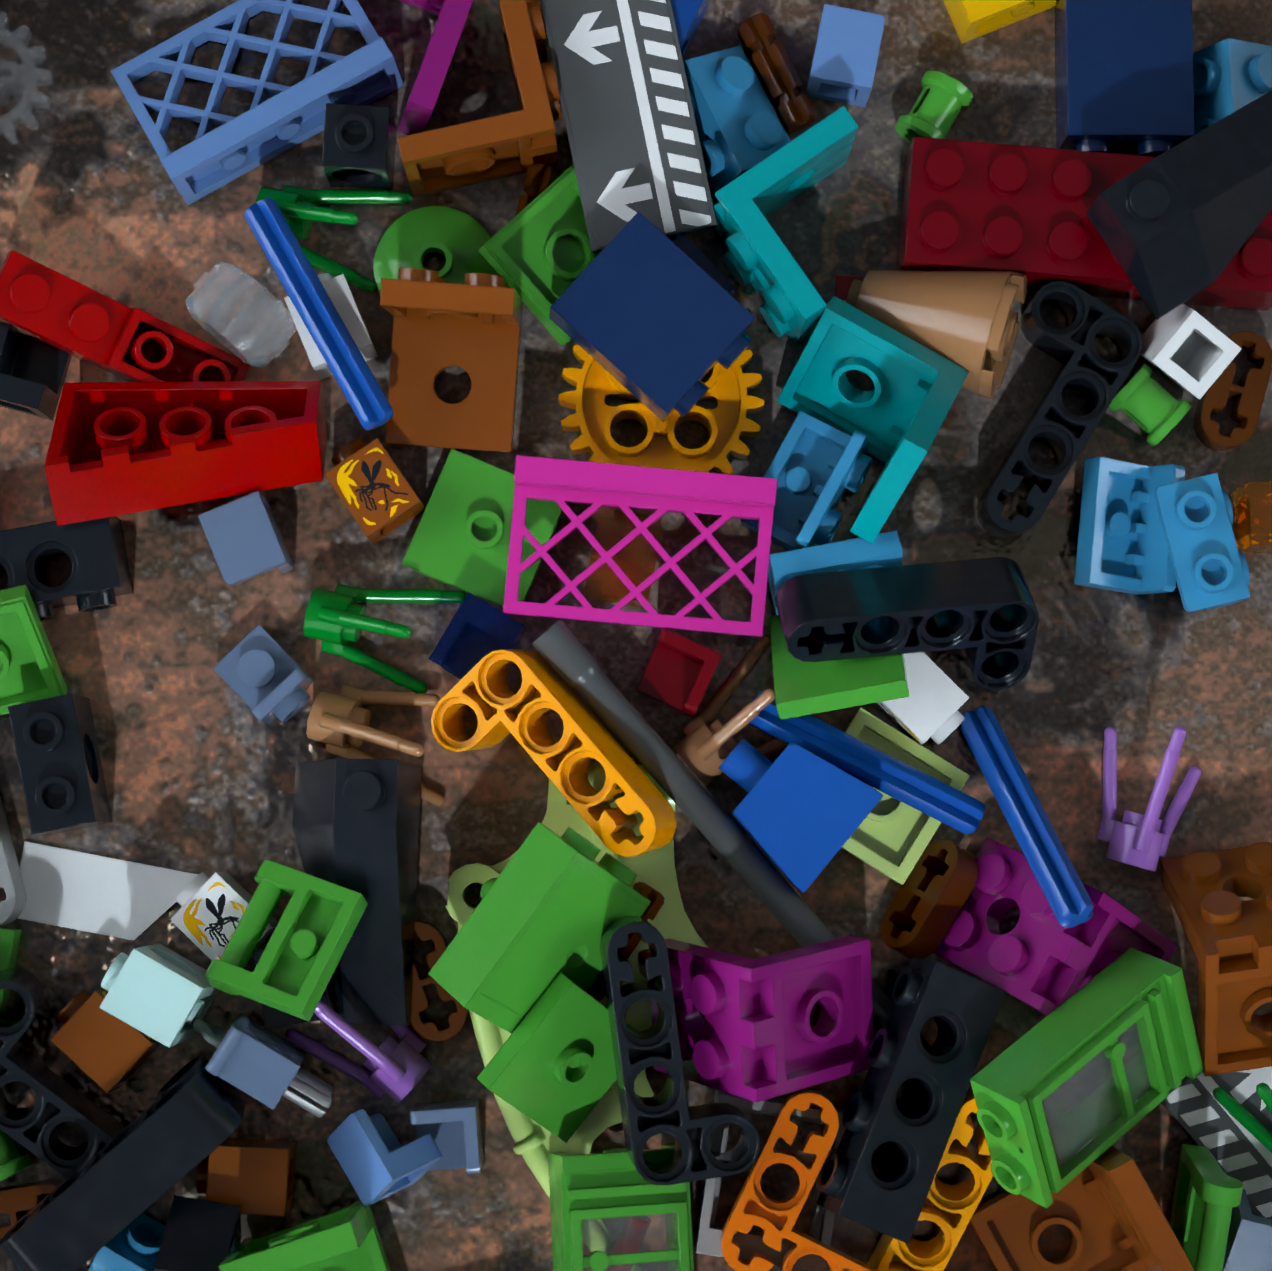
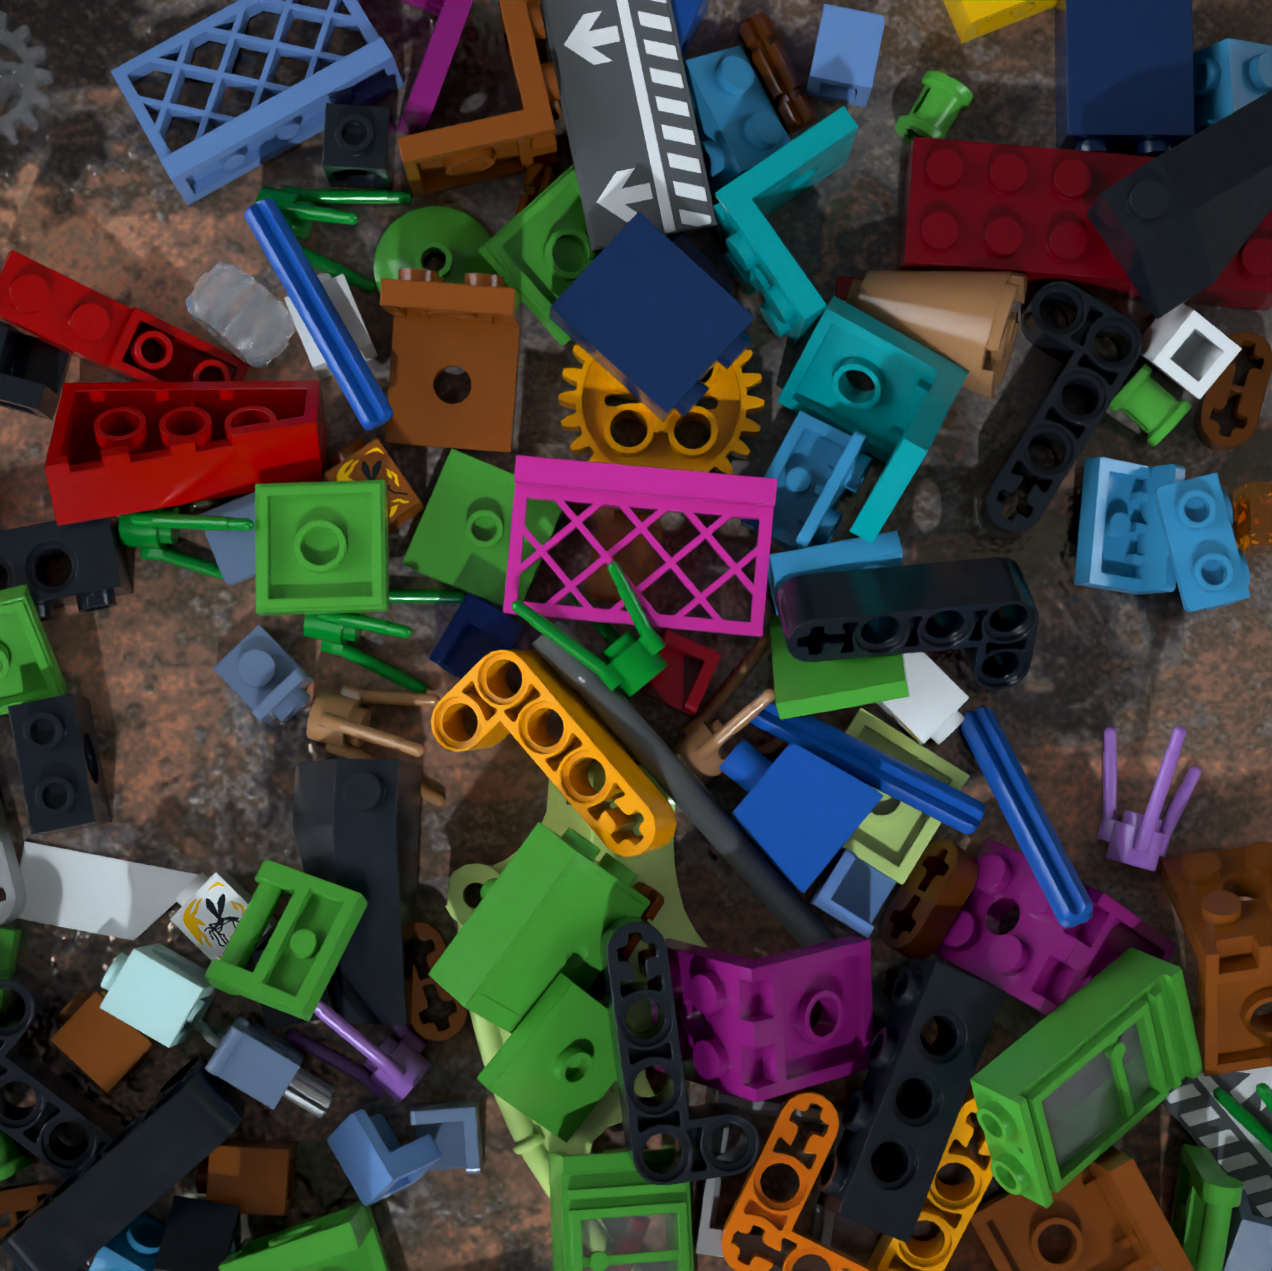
(162, 526): none -> green plant
(322, 547): none -> bright green plate
(630, 658): none -> green plant
(851, 892): none -> medium blue panel

